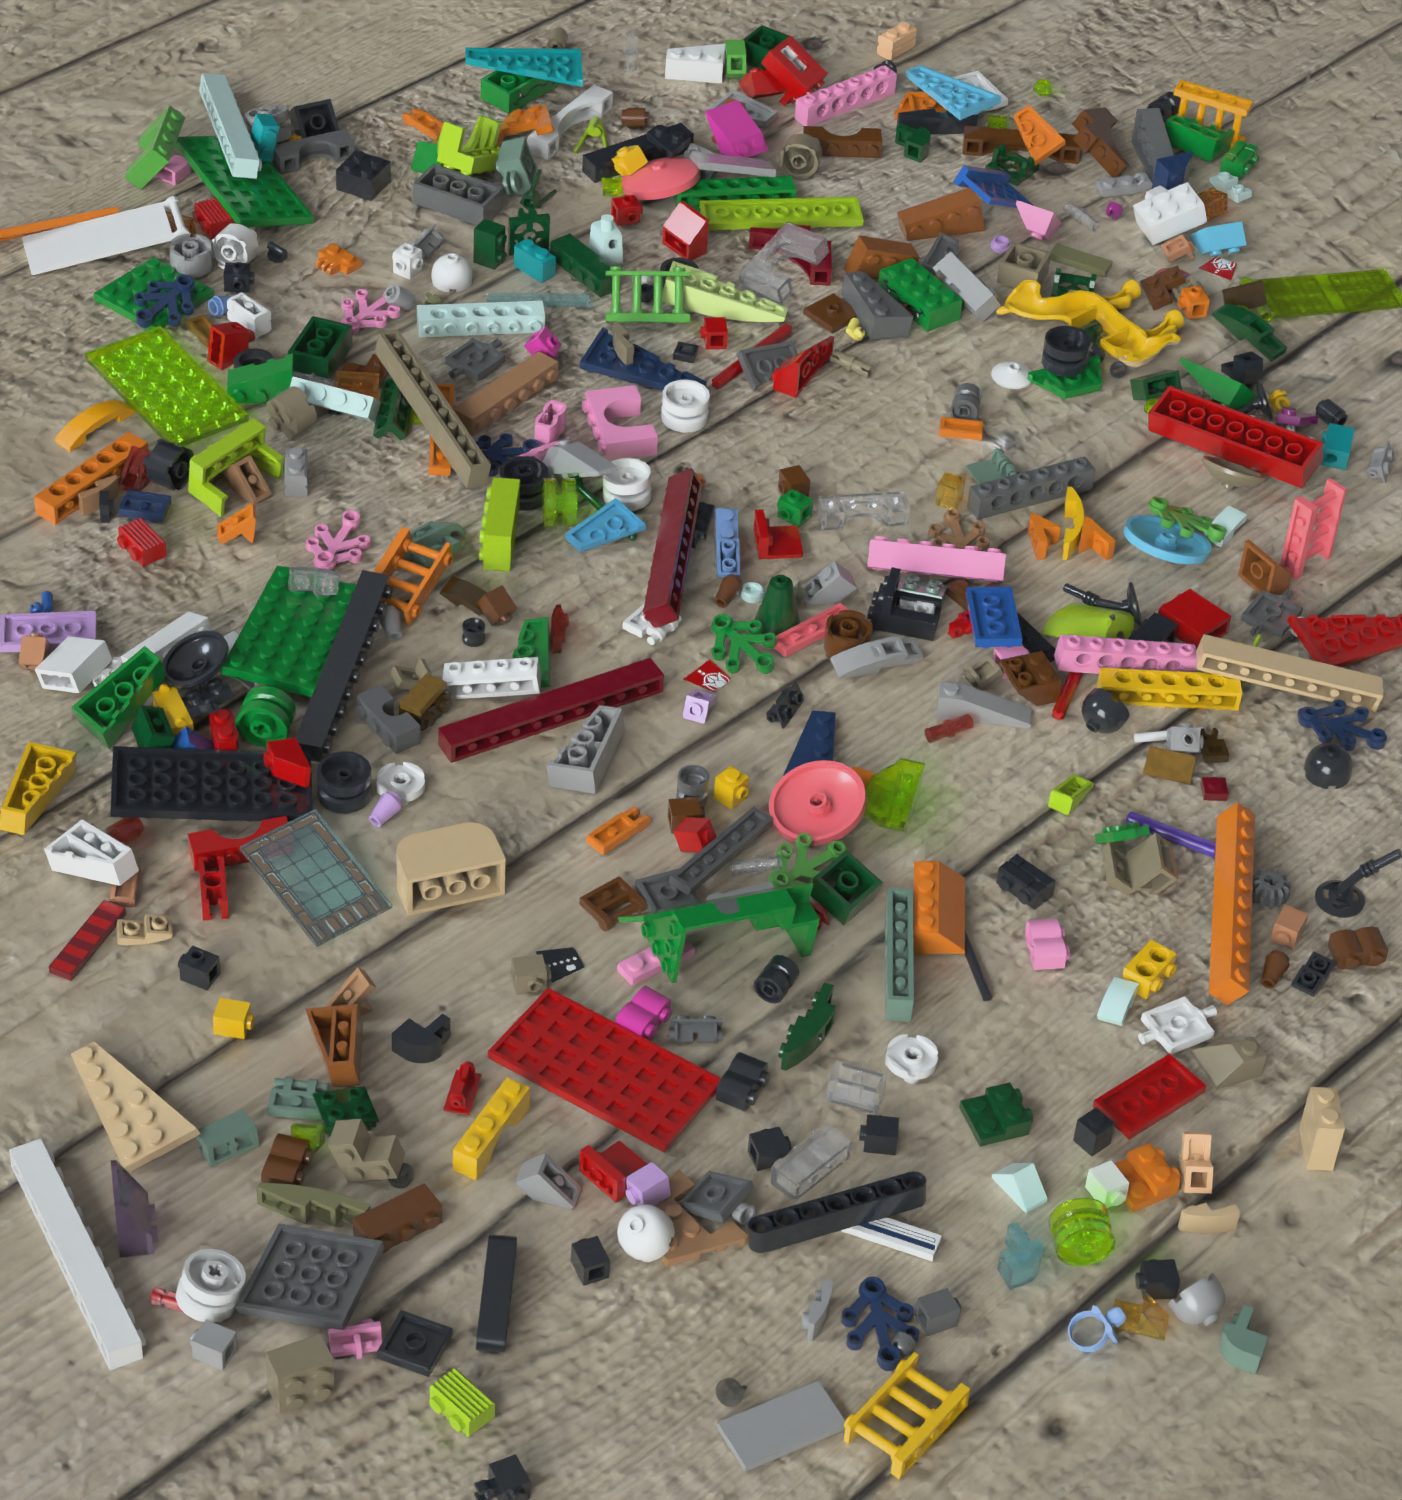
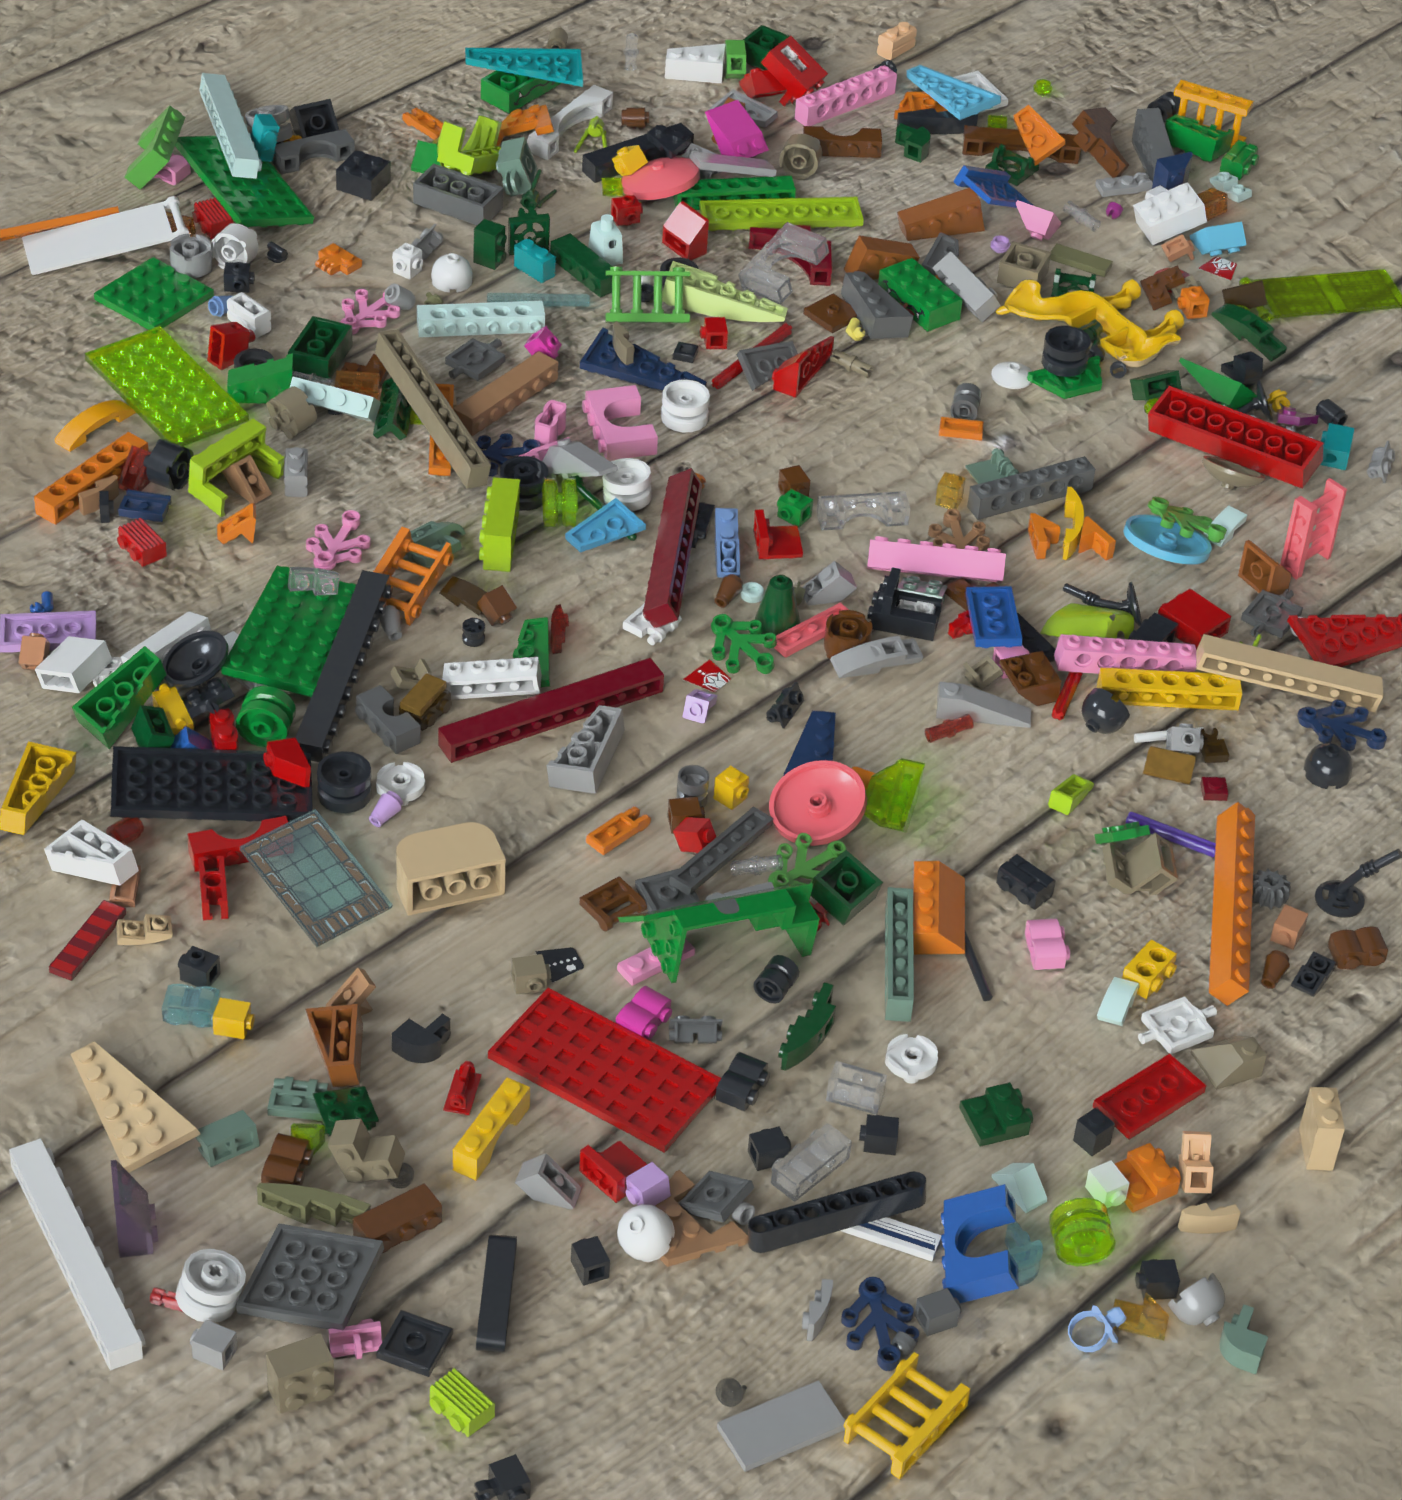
(182, 285): dark blue plant -> none
(190, 1005): none -> clear light blue brick
(200, 328): pearl gold tile -> none
(962, 1221): none -> blue arch

